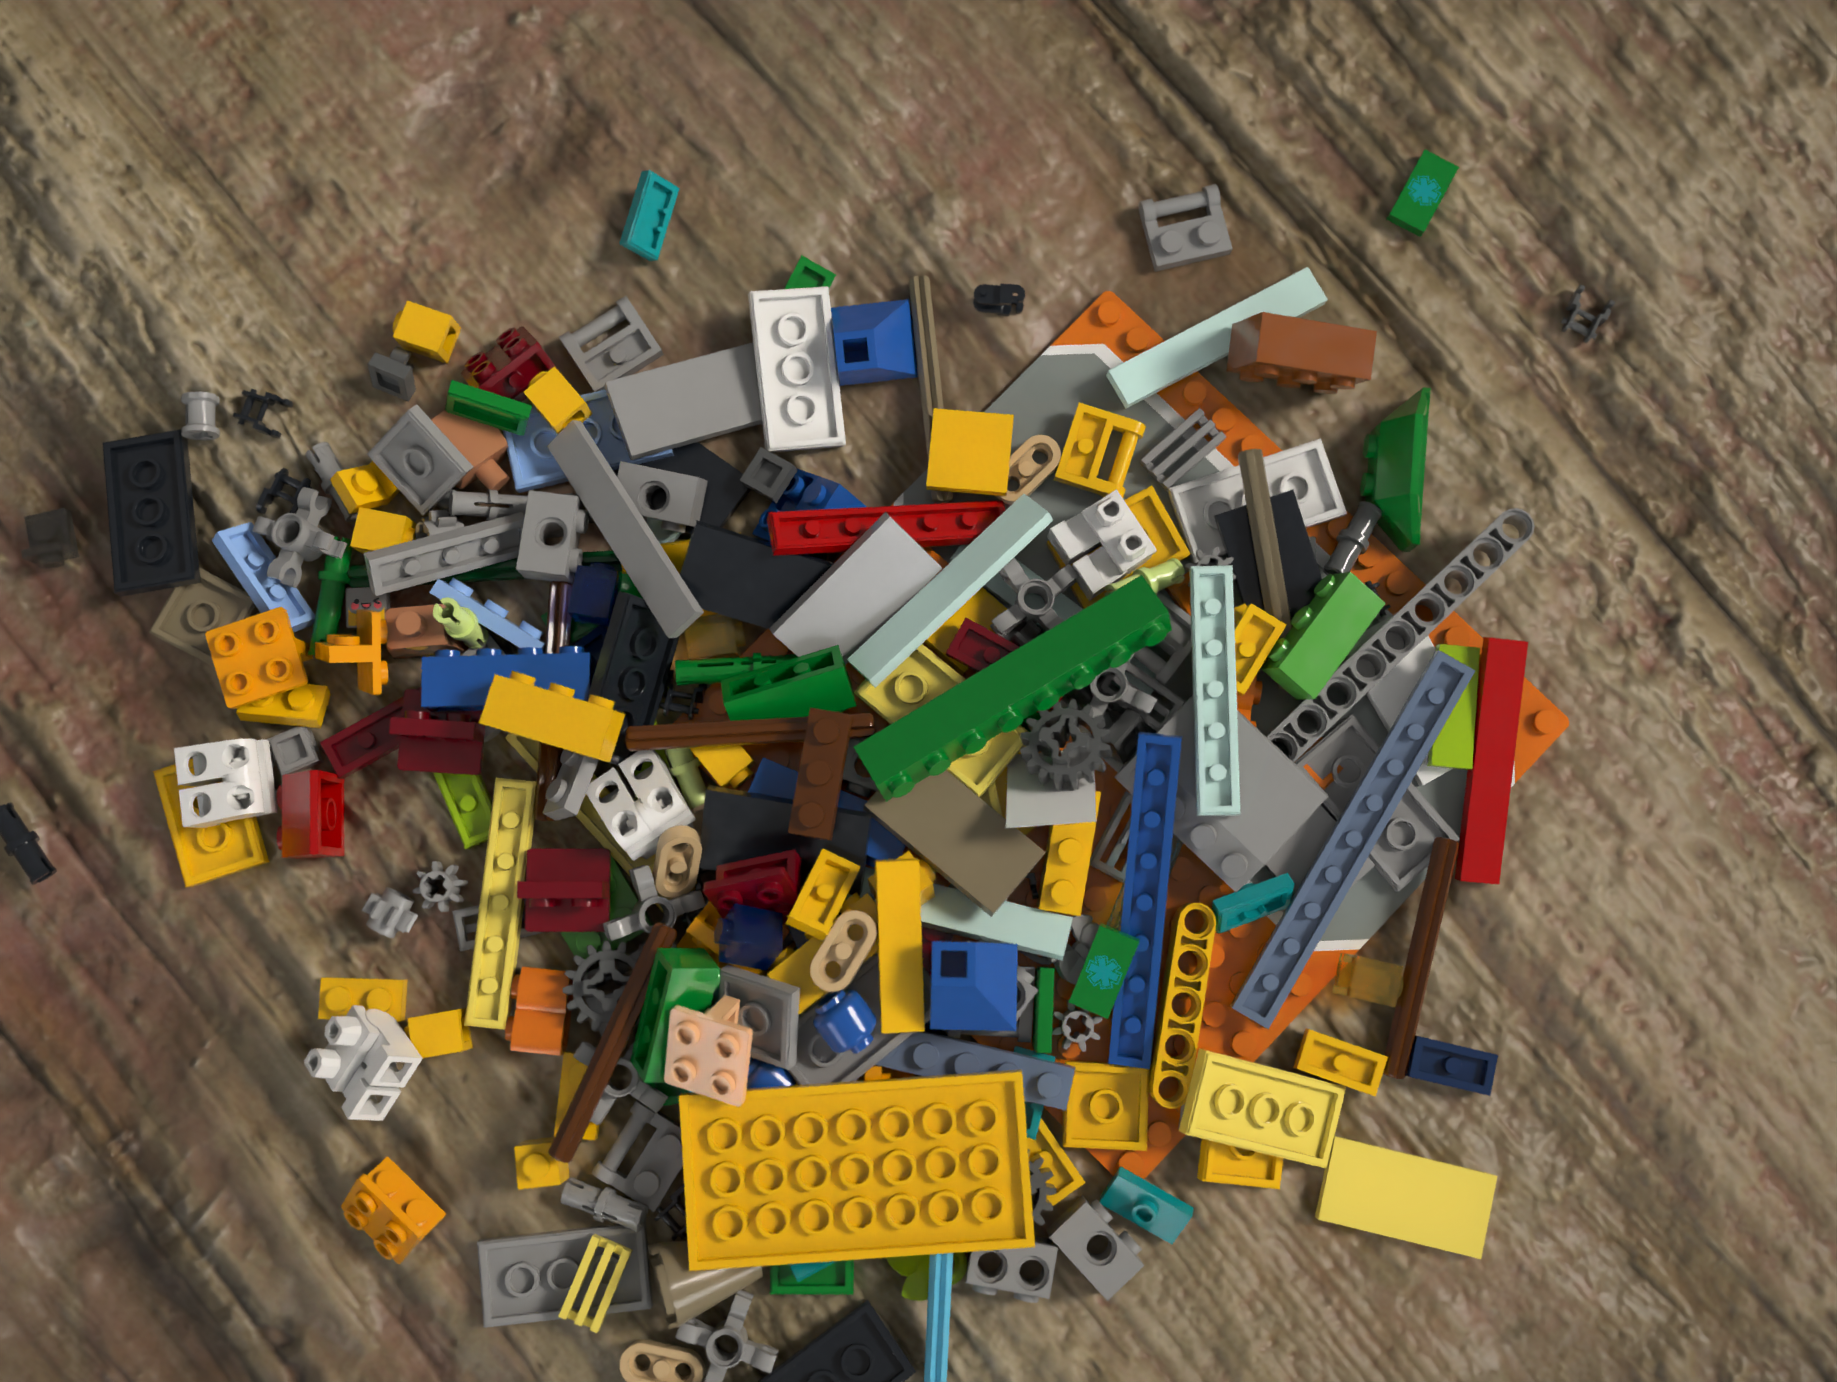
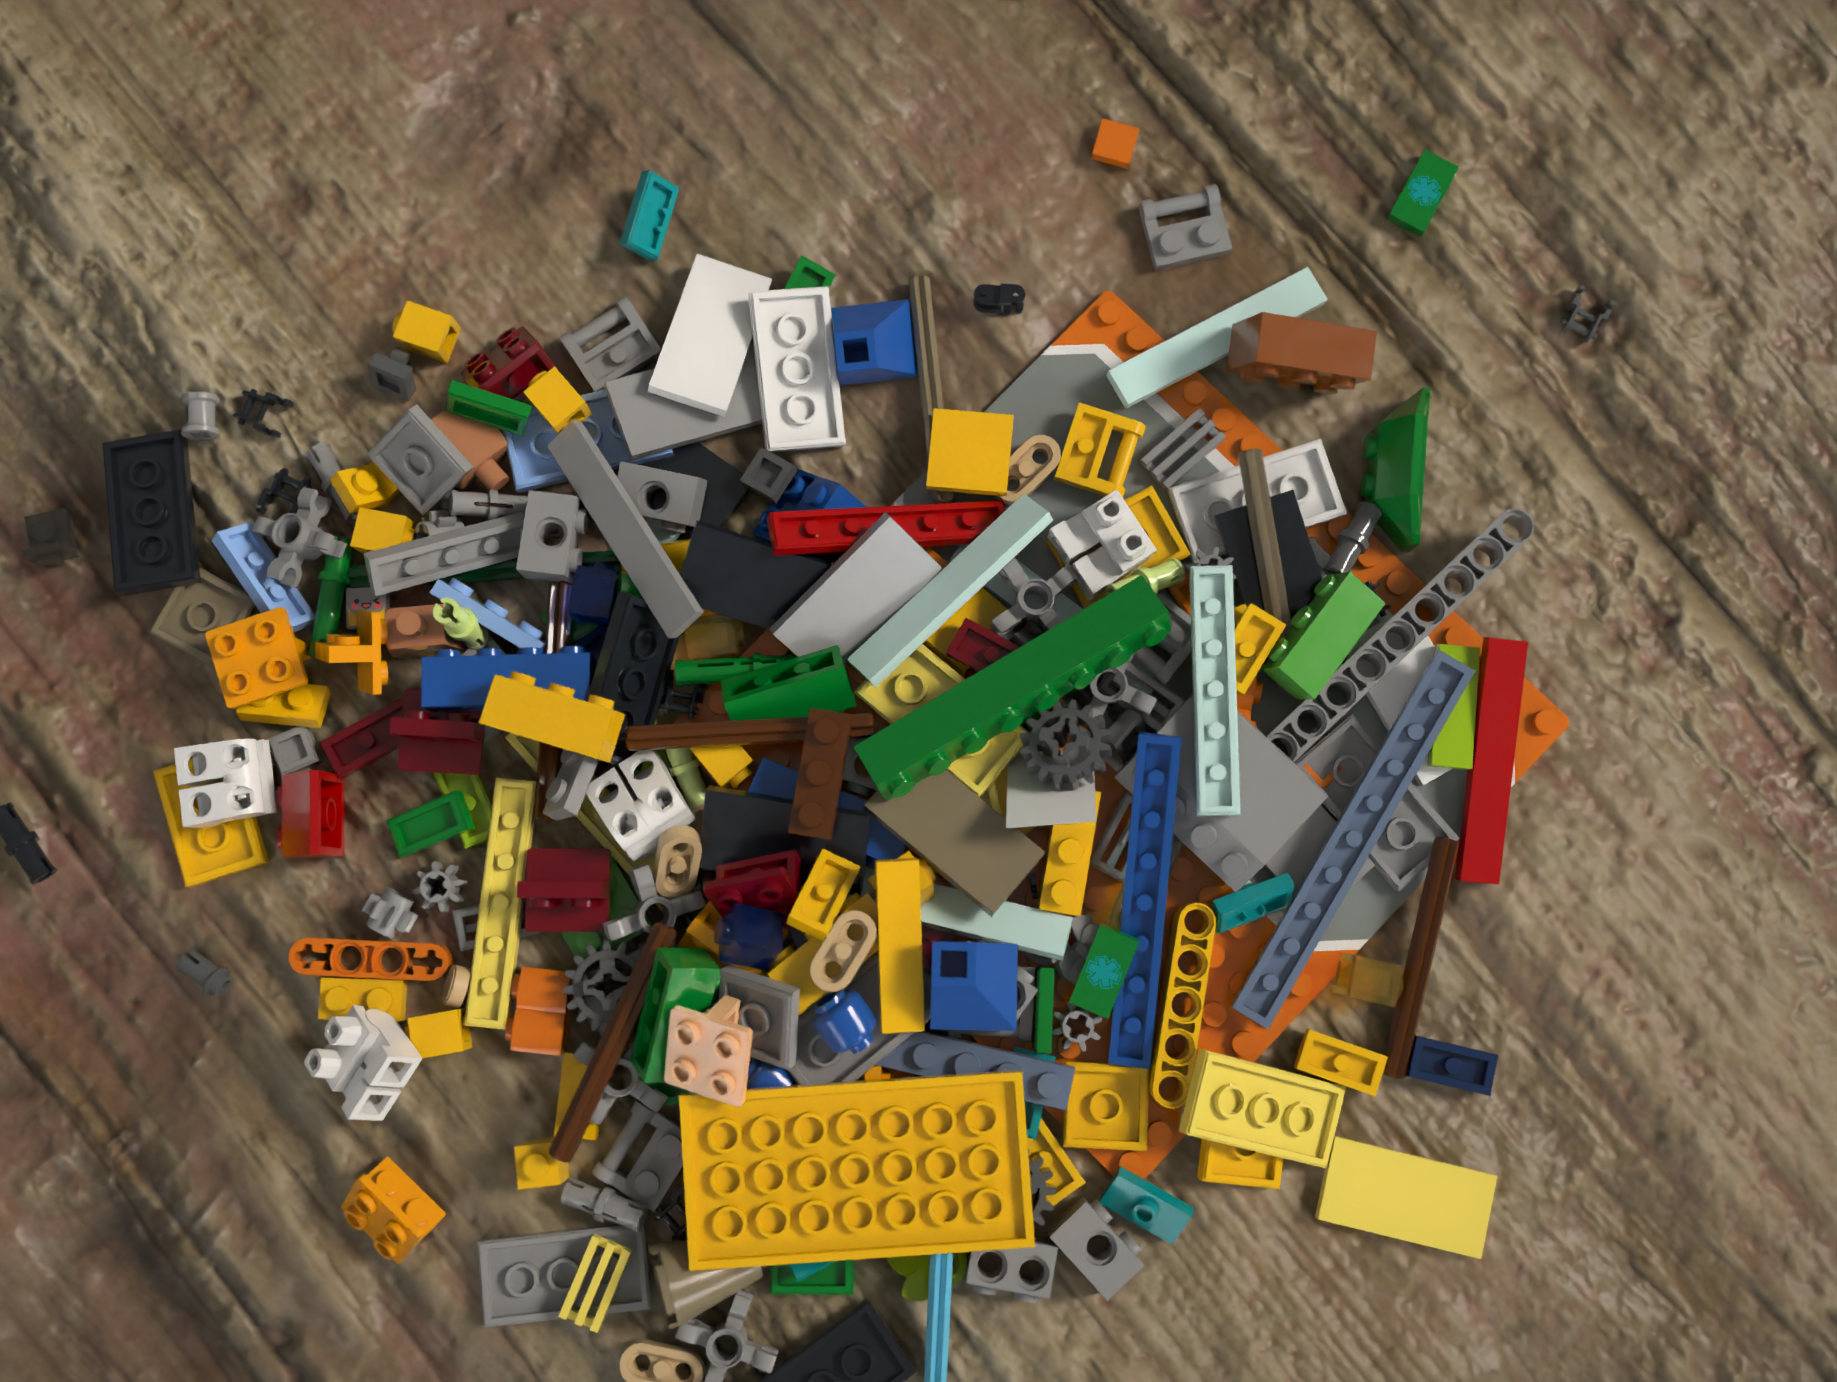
(206, 974): none -> dark grey pin
(371, 960): none -> orange beam
(430, 824): none -> green tile
(455, 986): none -> tan tile
(708, 336): none -> white tile
(1115, 143): none -> orange tile

